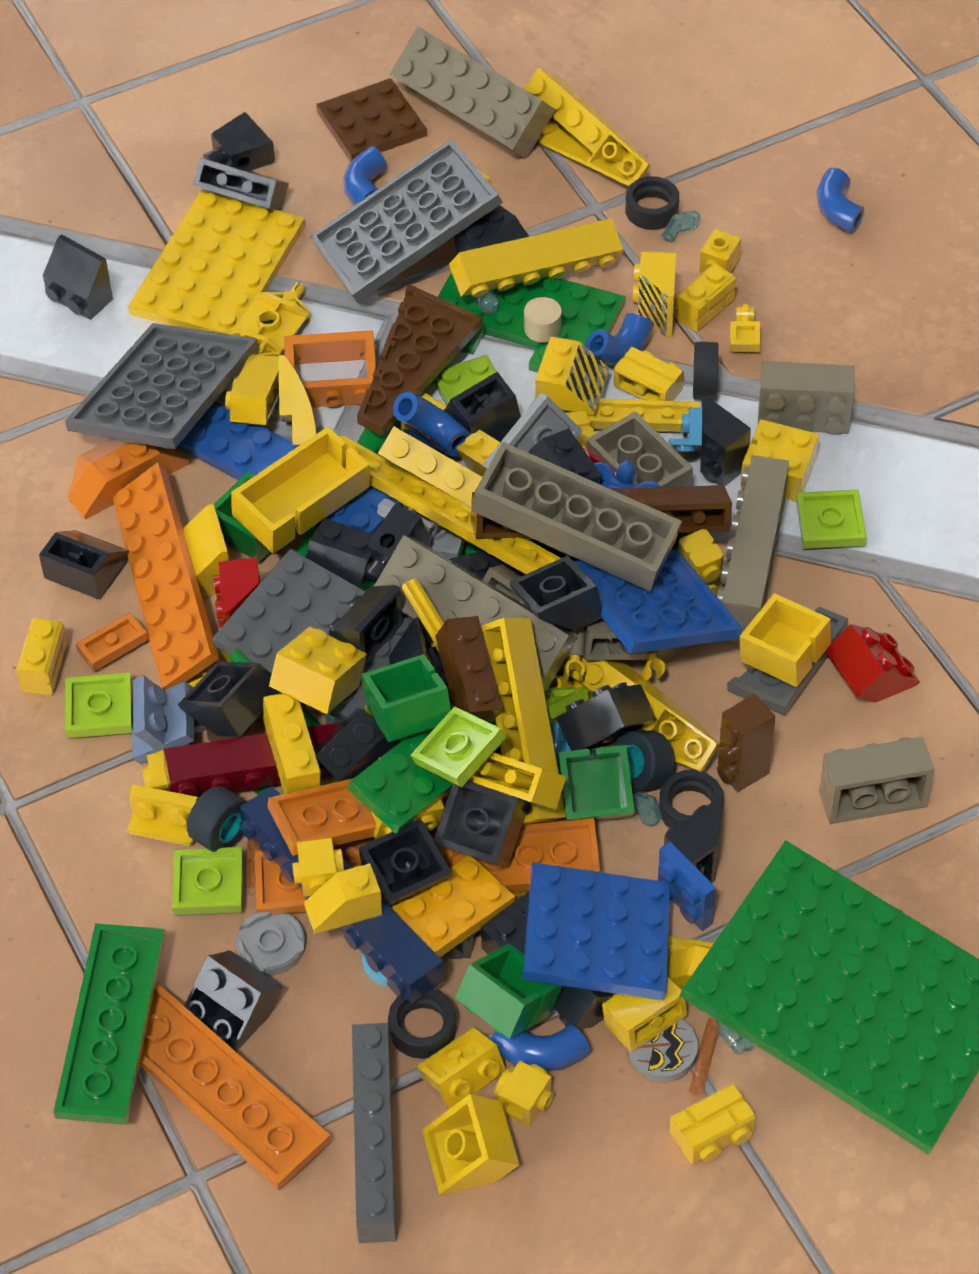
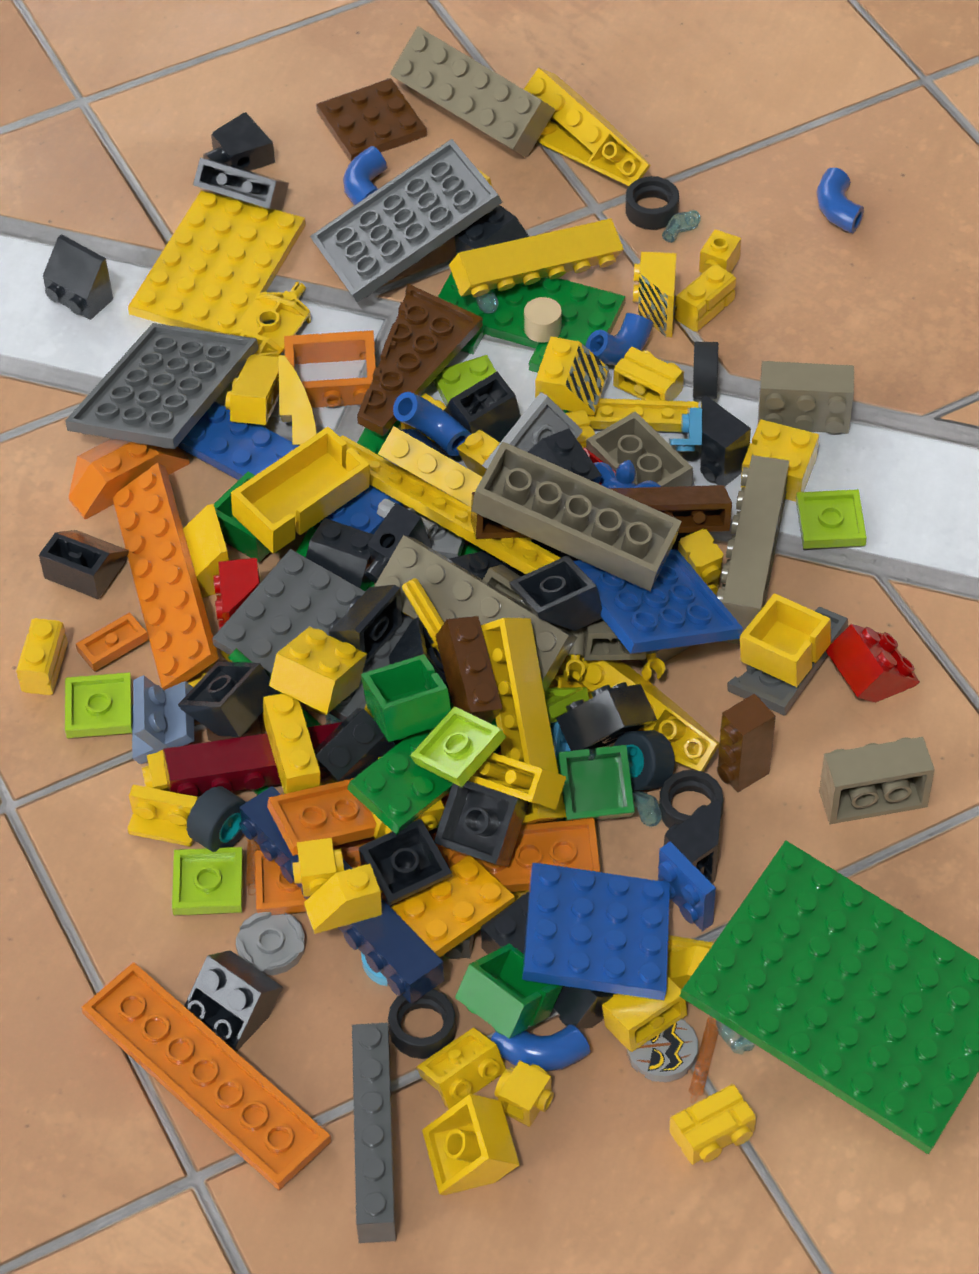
(110, 1024): green plate -> none
(745, 331): yellow plate -> none

